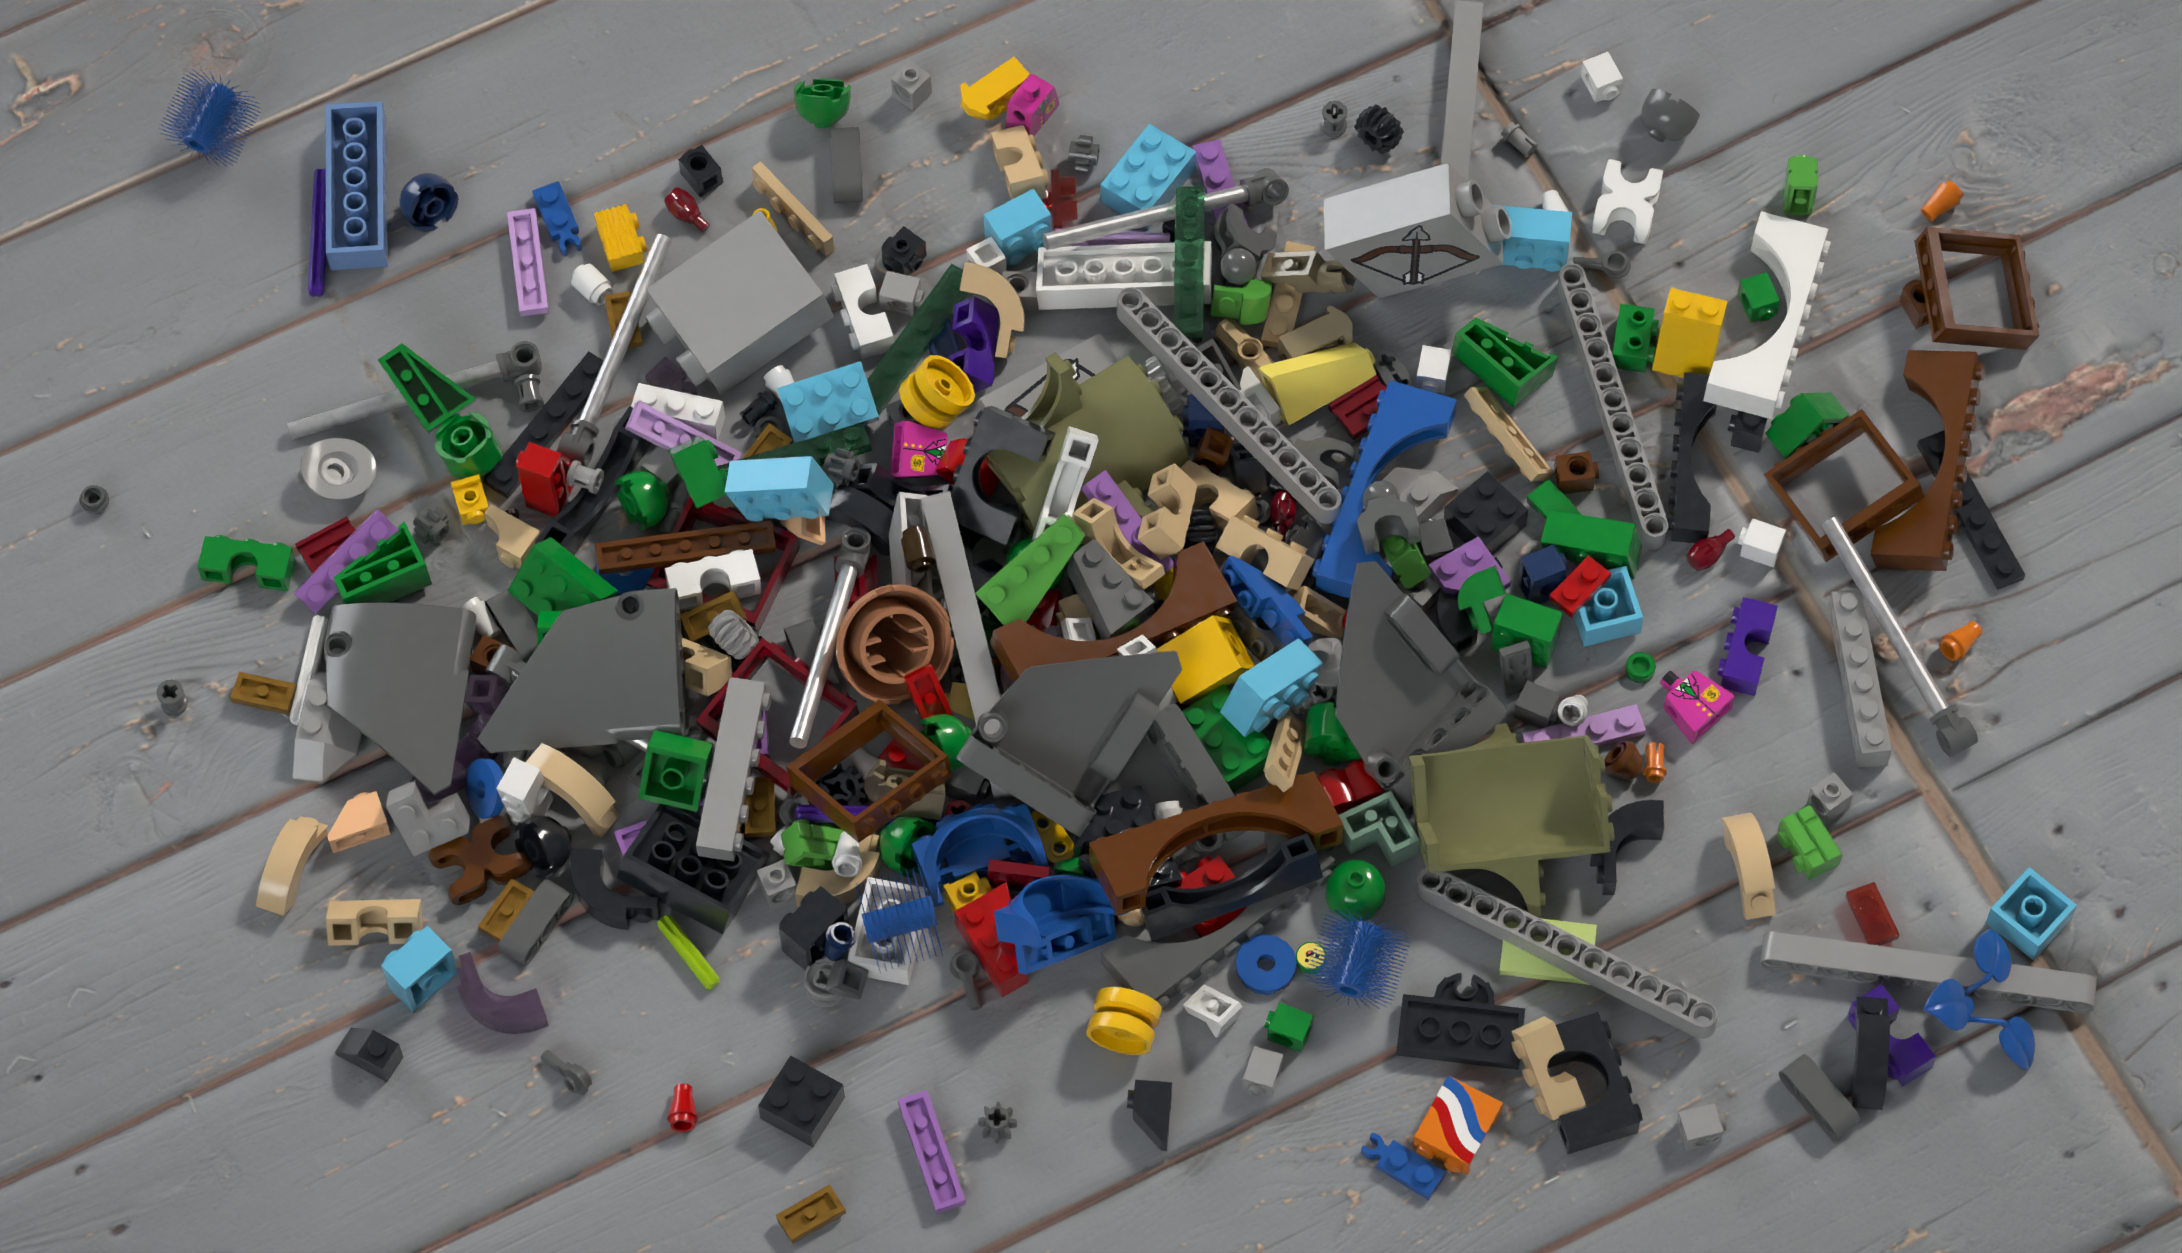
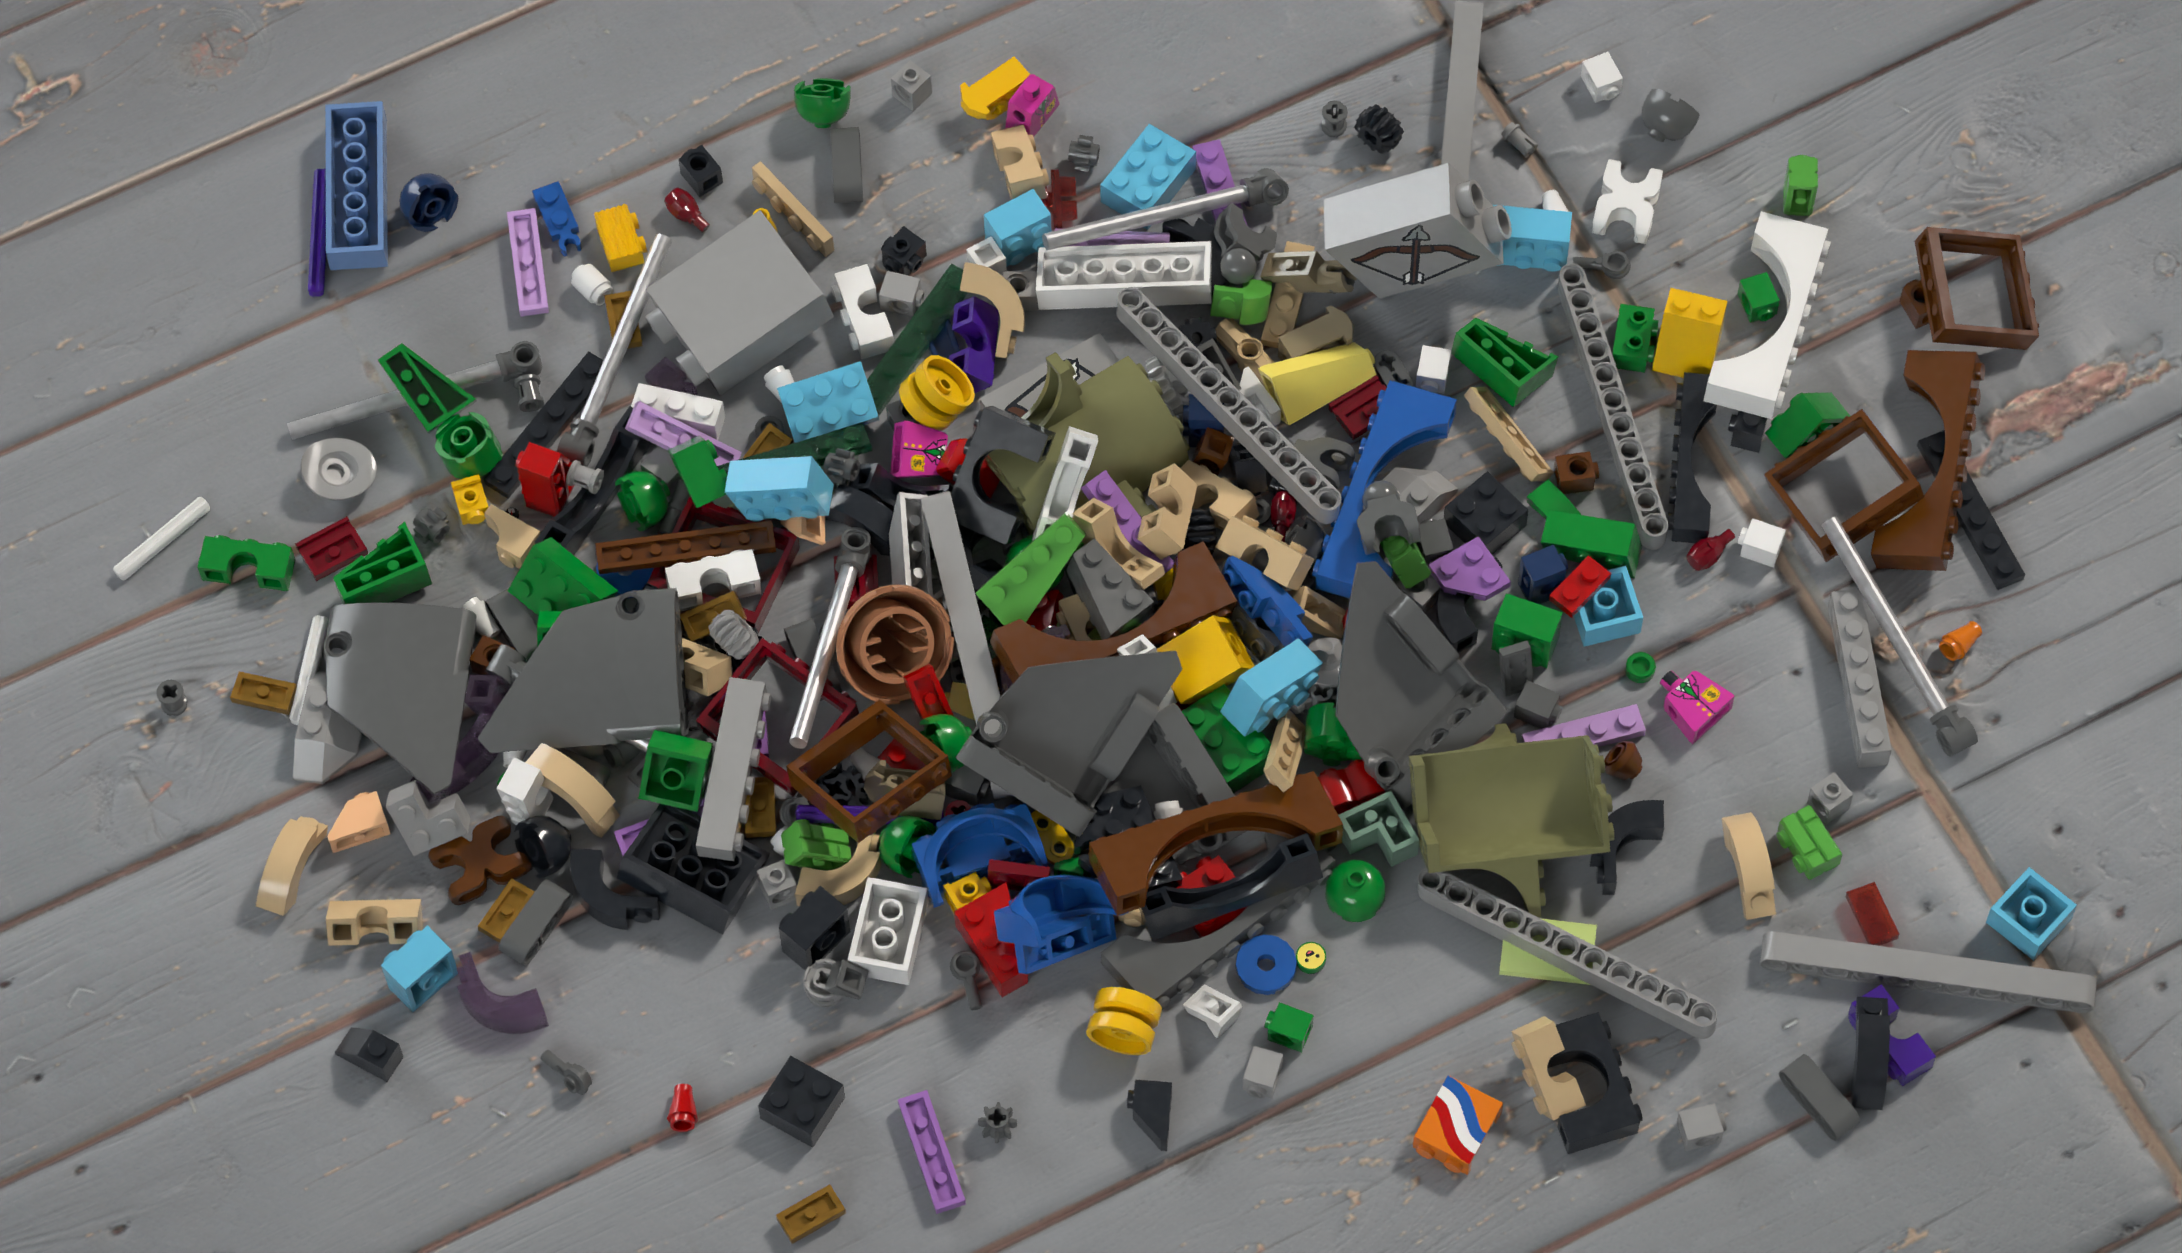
(92, 492): dark grey plate -> none
(161, 538): none -> white axle
(209, 118): blue piece -> none
(320, 584): medium lavender plate -> none
(481, 791): blue tile -> none
(688, 952): lime axle -> none
(758, 408): black pin -> none
(839, 940): dark blue cone -> none
(847, 856): white cone -> none
(900, 919): blue piece -> none
(917, 549): dark brown brick -> none
(1078, 629): white tile -> none
(1189, 260): clear green plate -> none
(1358, 959): blue piece -> none
(1405, 1166): blue plate -> none
(1459, 1026): black plate -> none
(1477, 589): green brick -> none
(1569, 714): white cone -> none
(1654, 767): orange pin -> none
(1753, 624): dark purple arch -> none
(1942, 200): orange cone -> none
(1953, 1006): blue plant -> none

